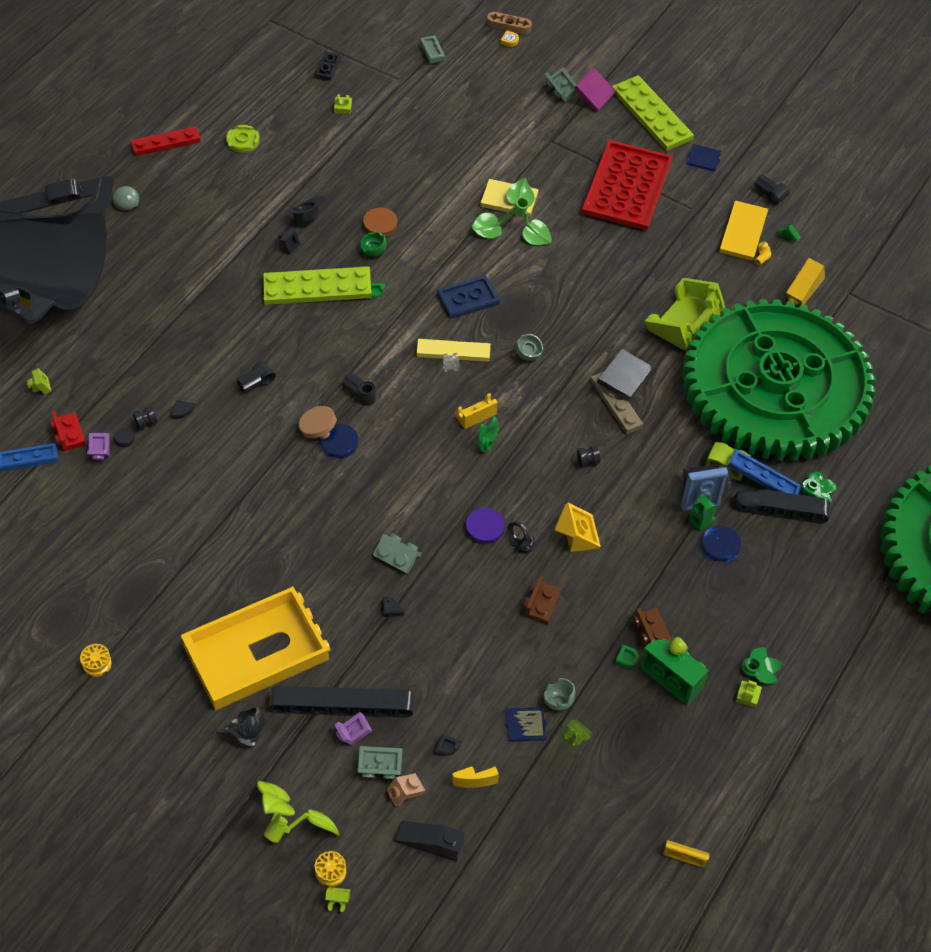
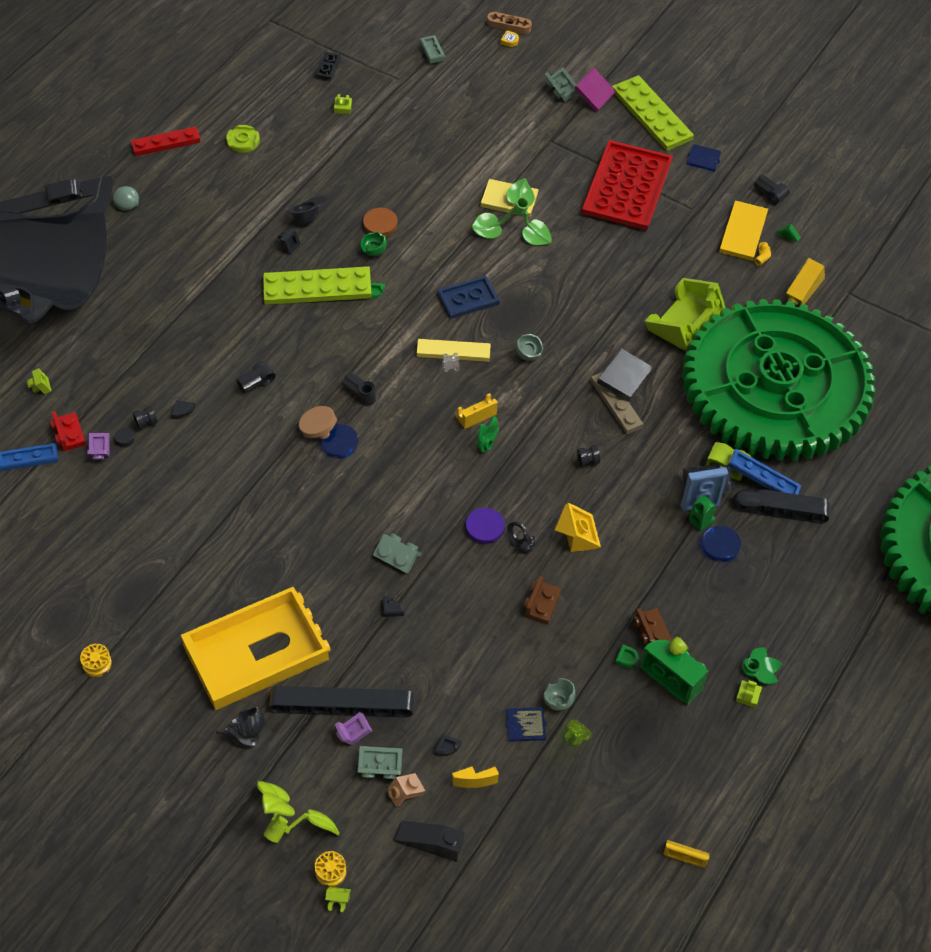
(817, 486): green plate -> none

